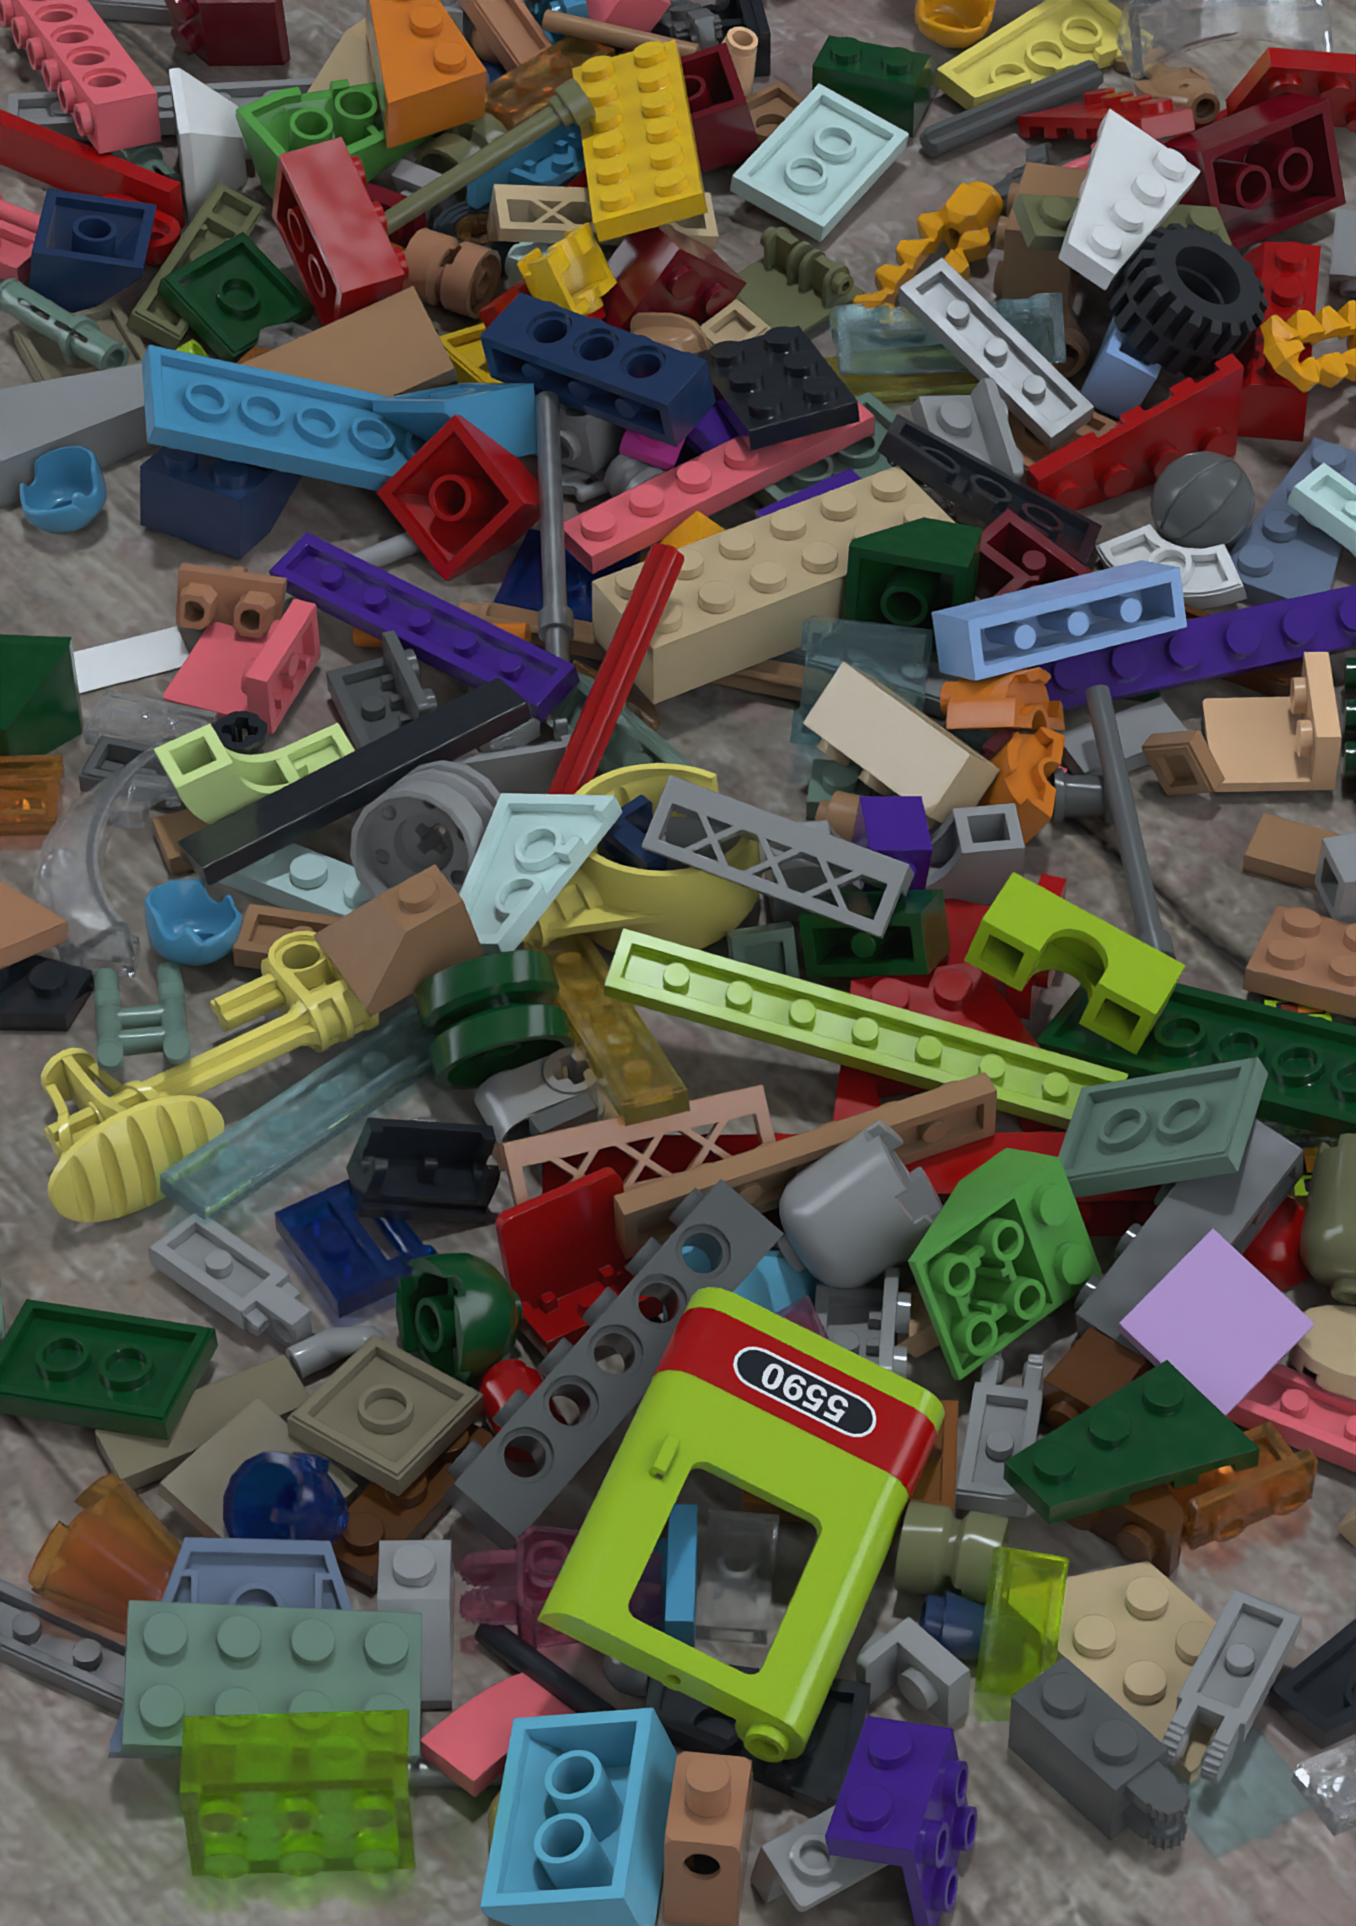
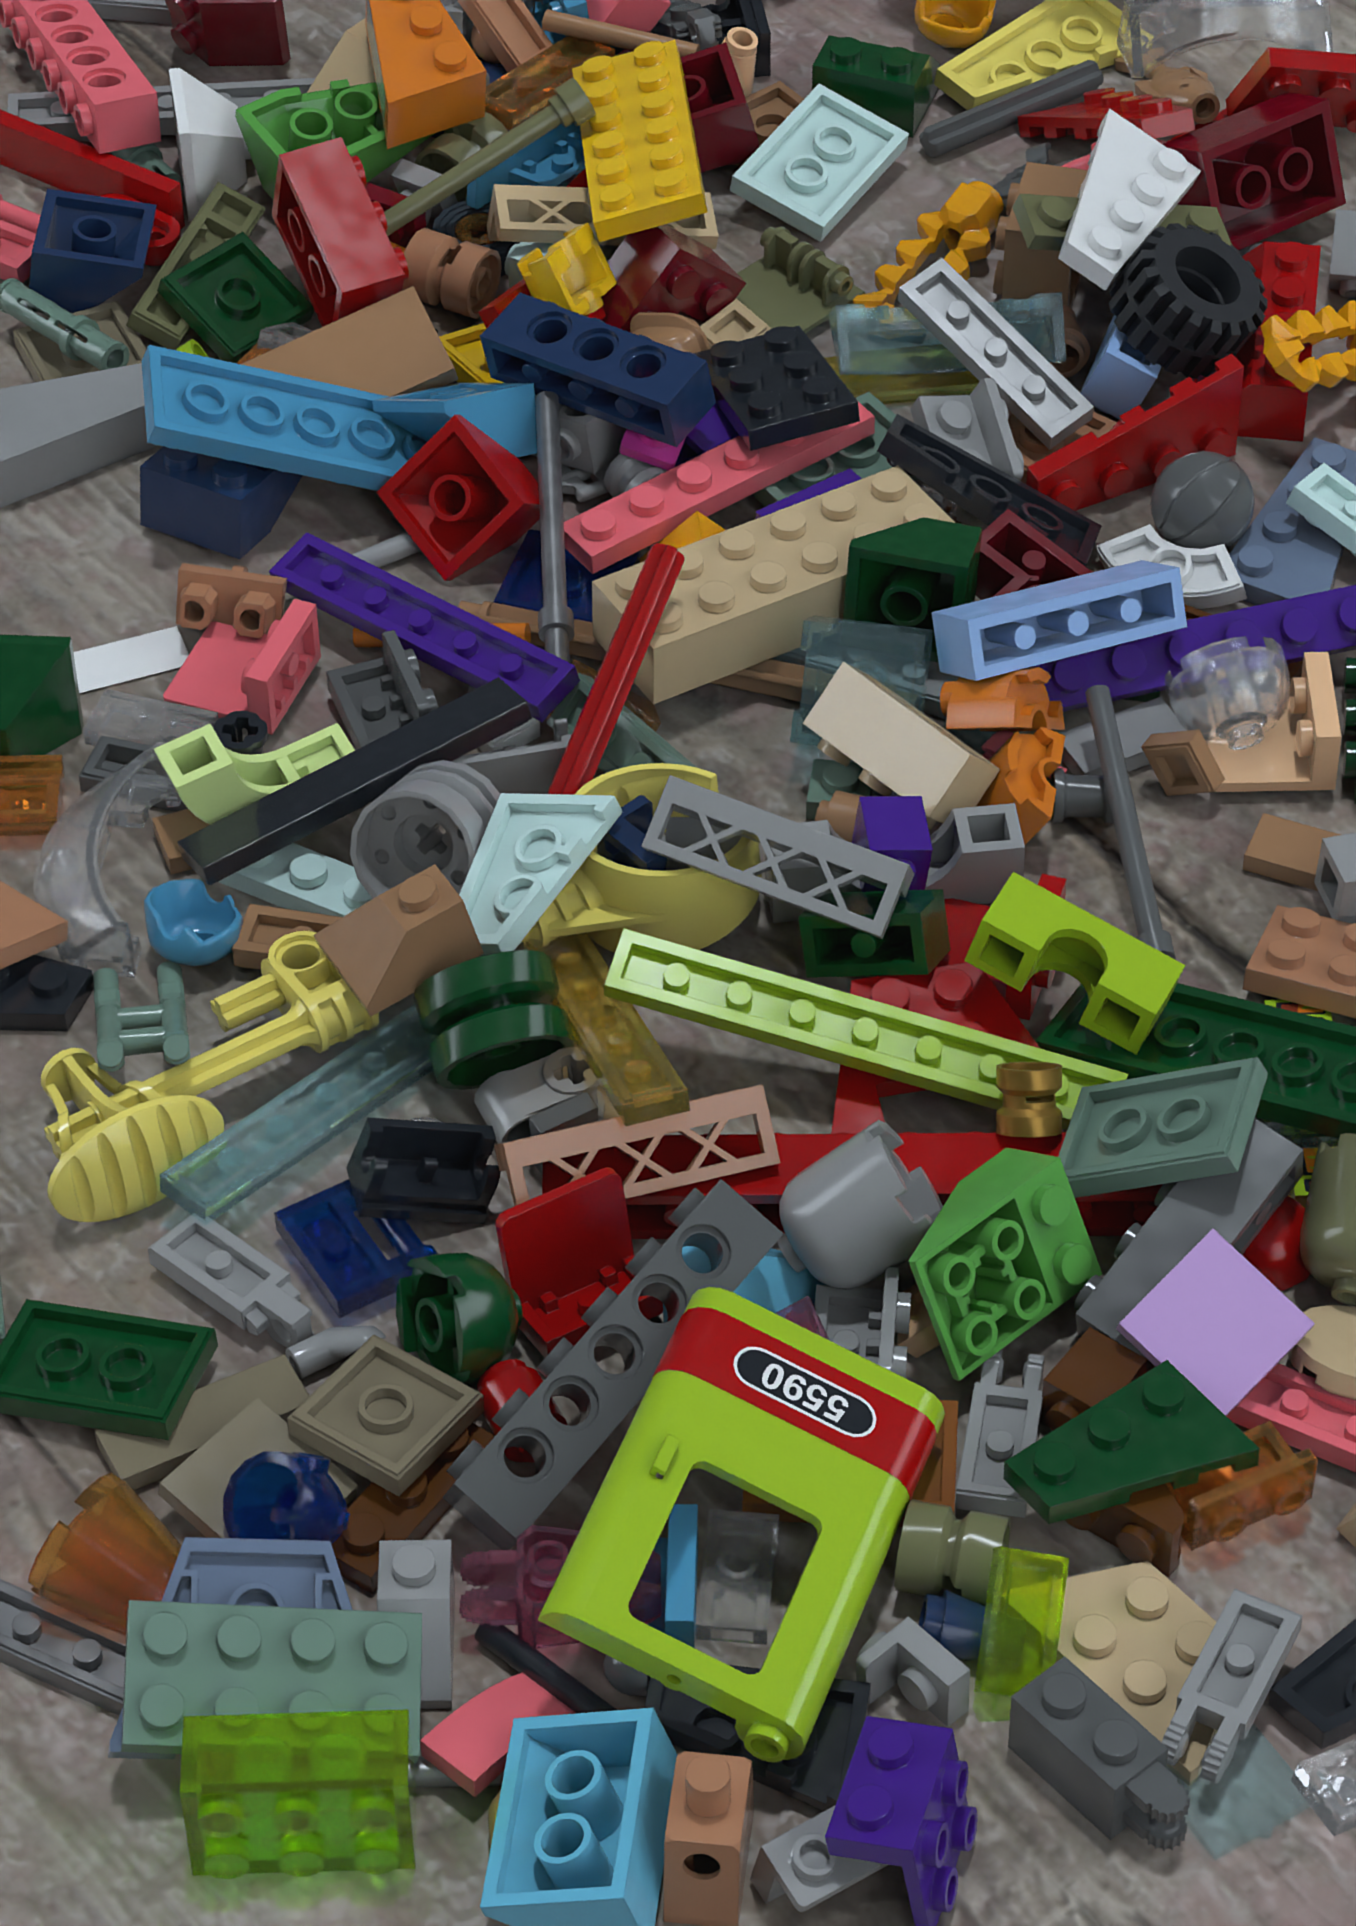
(65, 490): dark azure hair -> none
(766, 947): sand green tile -> none
(925, 1122): medium nougat plate -> none
(1029, 1099): none -> pearl gold wheel
(1231, 691): none -> clear cylinder

